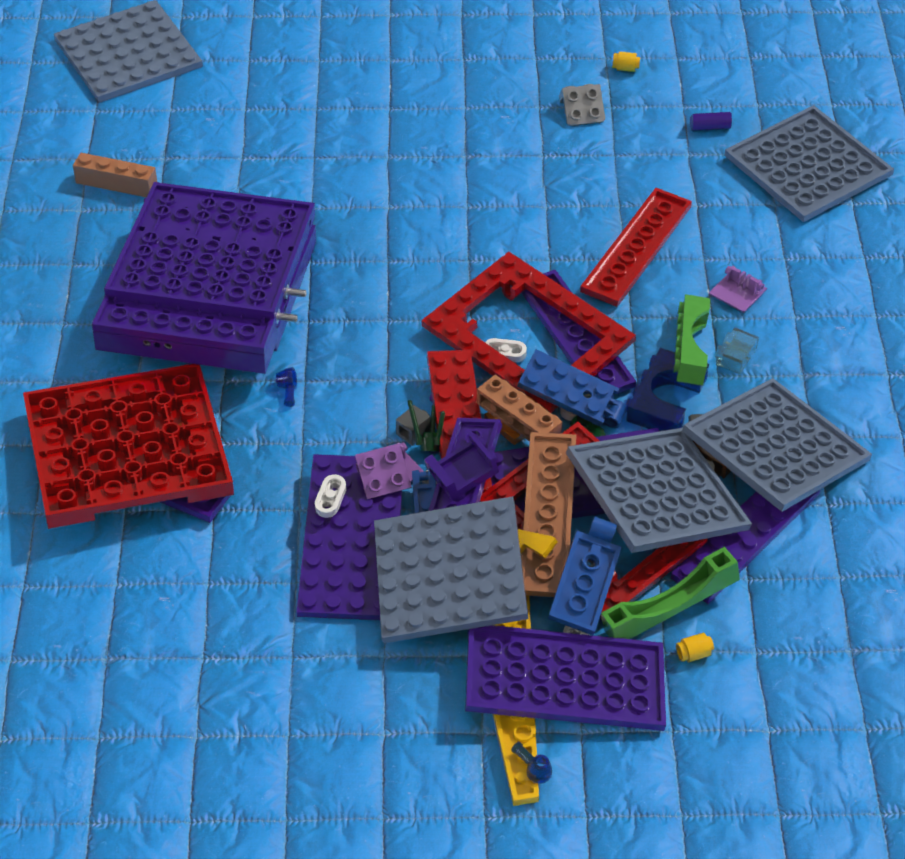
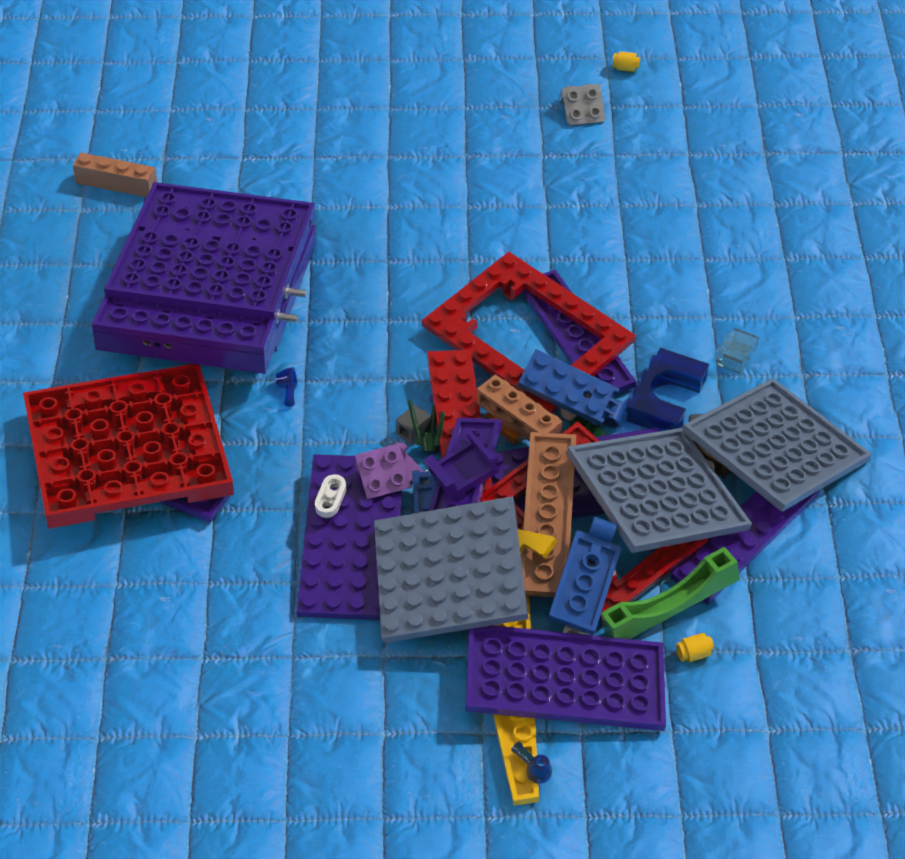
(127, 50): sand blue plate -> none
(512, 349): white plate -> none
(635, 247): red plate -> none
(689, 358): bright green arch -> none
(711, 121): dark purple brick -> none
(738, 289): medium lavender hinge -> none
(808, 163): sand blue plate -> none

